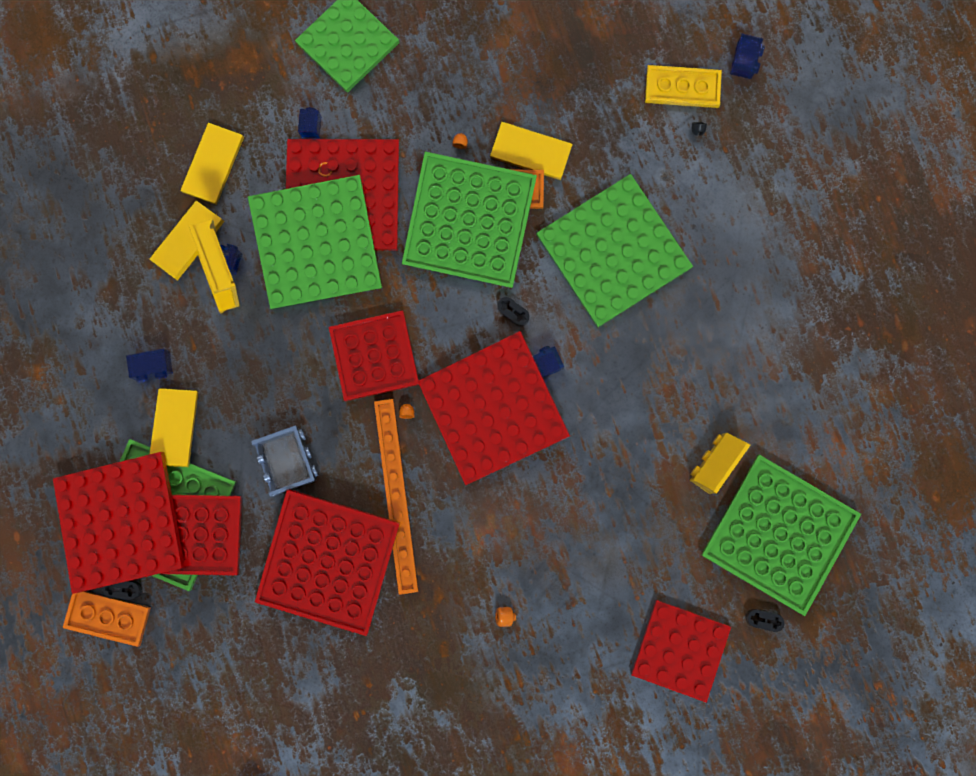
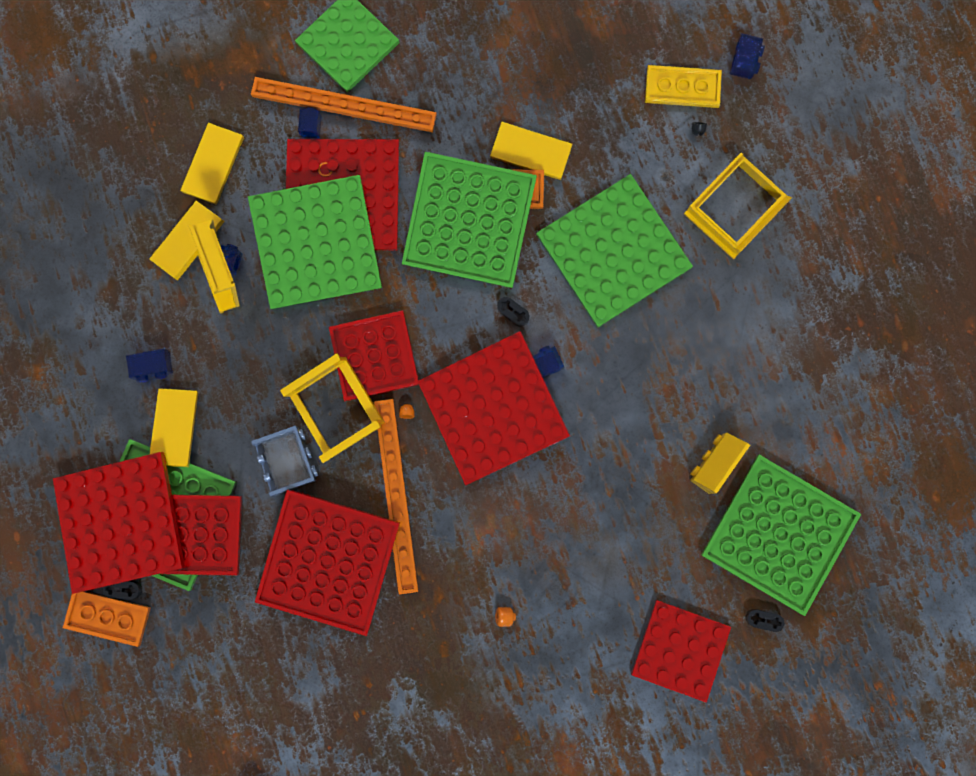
(313, 376): none -> yellow piece
(344, 104): none -> orange plate
(460, 141): orange hinge -> none
(714, 231): none -> yellow piece

